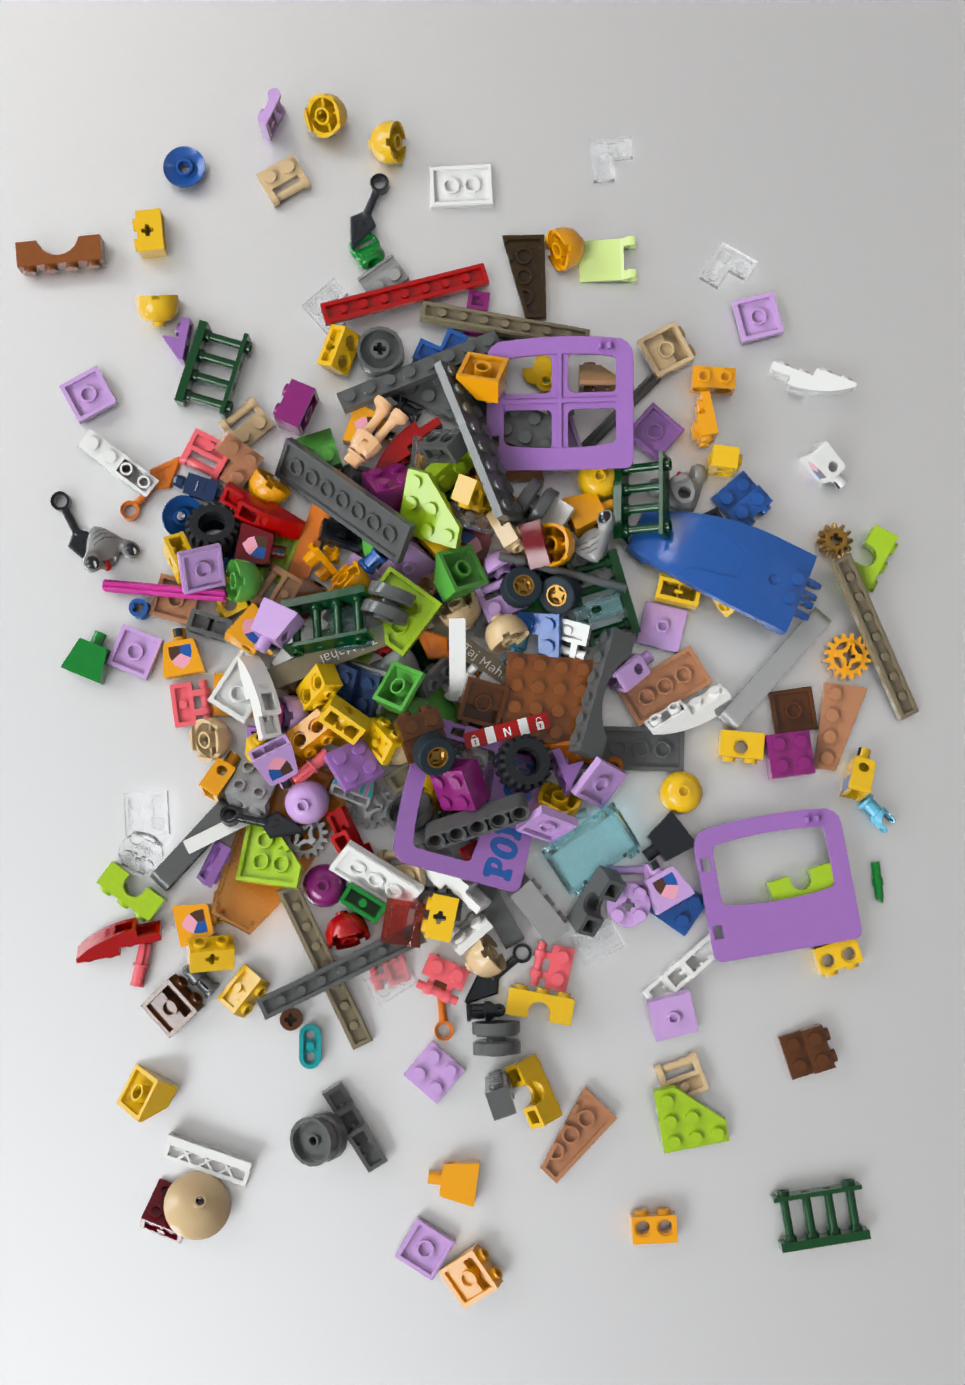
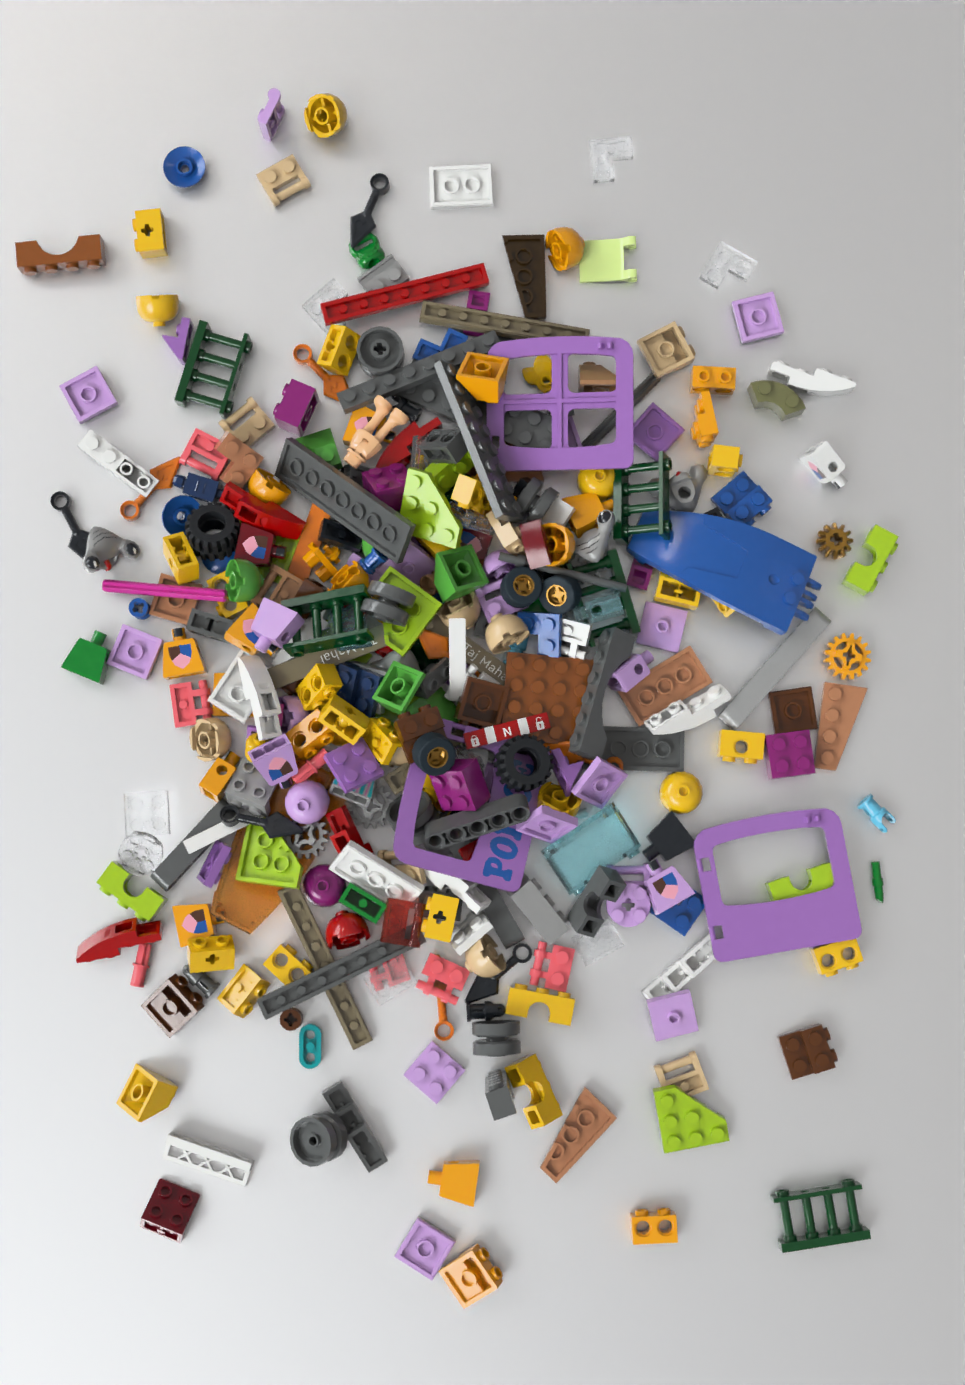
(188, 1217): tan dish -> none
(201, 568): lavender plate -> none
(285, 973): none -> yellow brick
(332, 383): none -> orange piece
(387, 142): yellow cylinder -> none
(522, 483): none -> black tile
(639, 575): none -> magenta slope
(777, 398): none -> olive brick
(858, 776): yellow torso -> none
(874, 636): dark tan tile -> none

